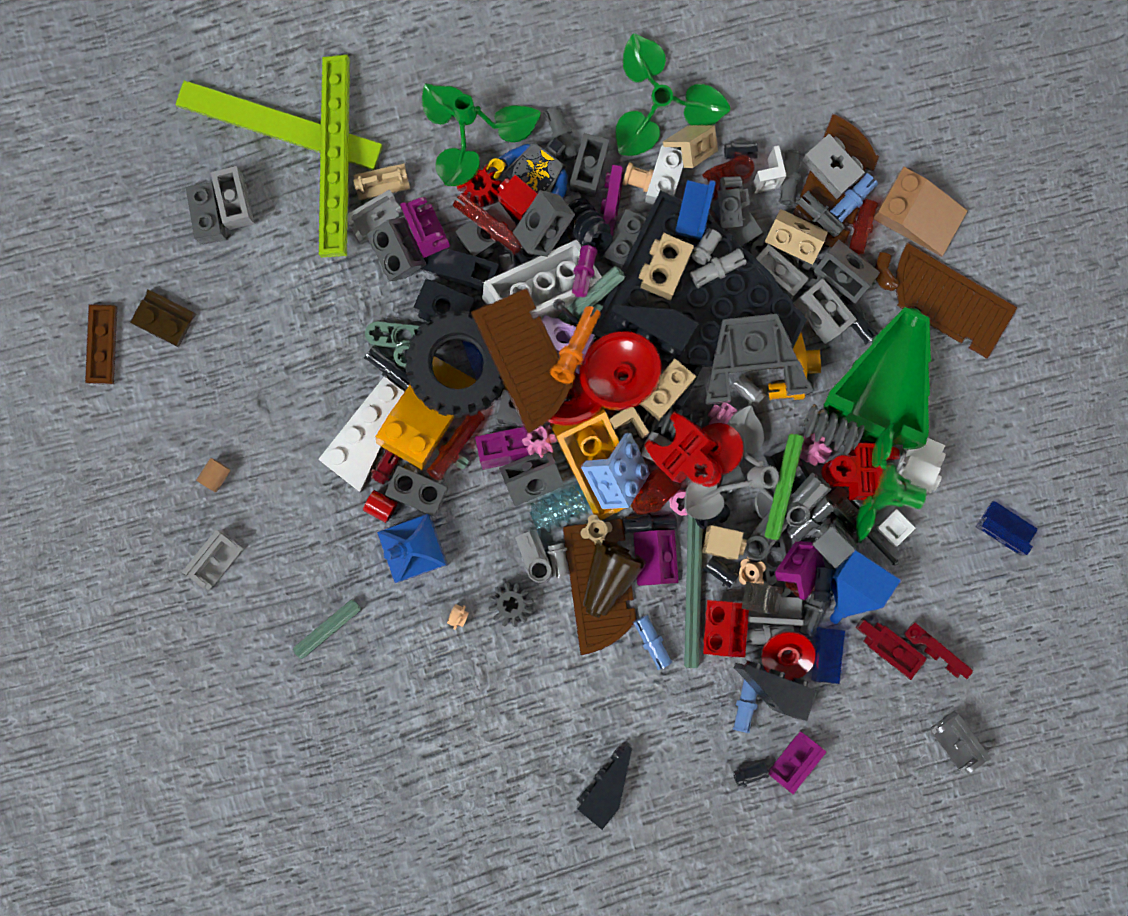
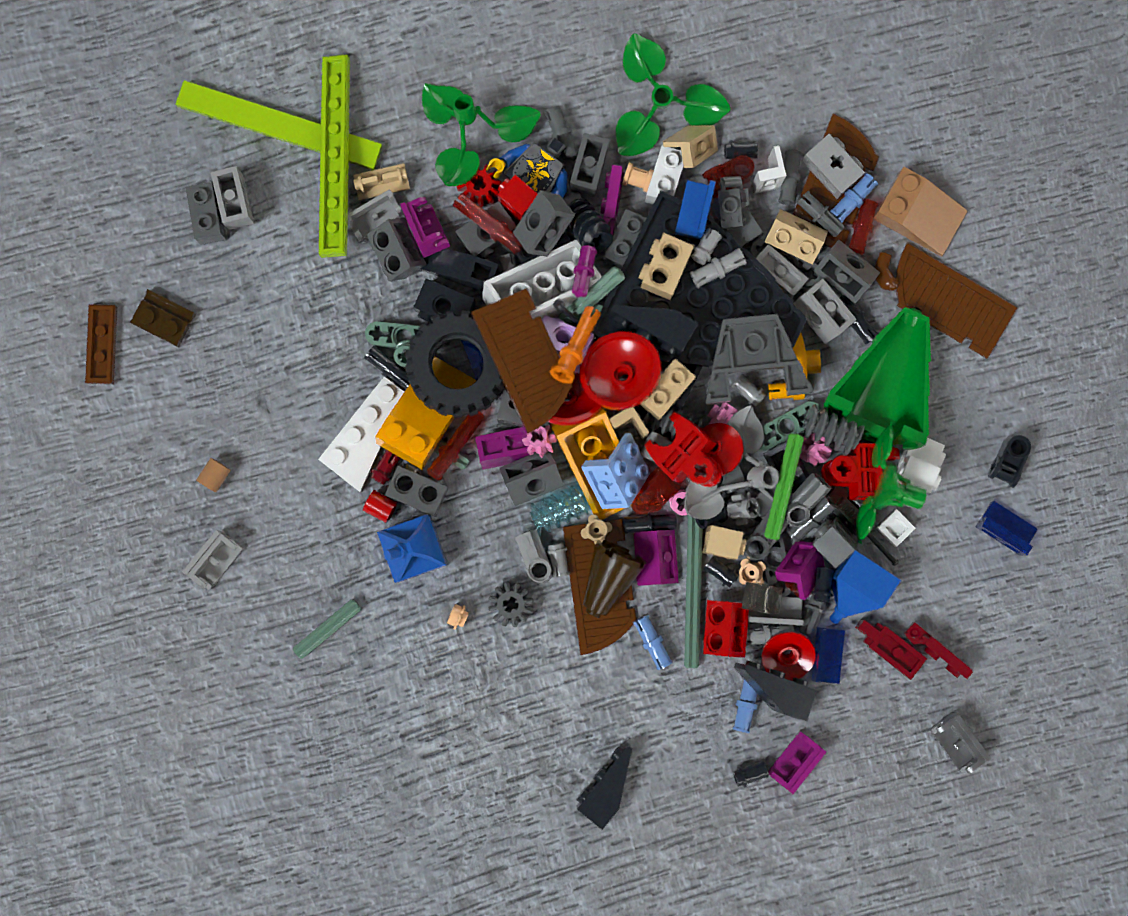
(743, 509): none -> light grey gear
(800, 410): none -> sand green beam
(1010, 462): none -> black piece

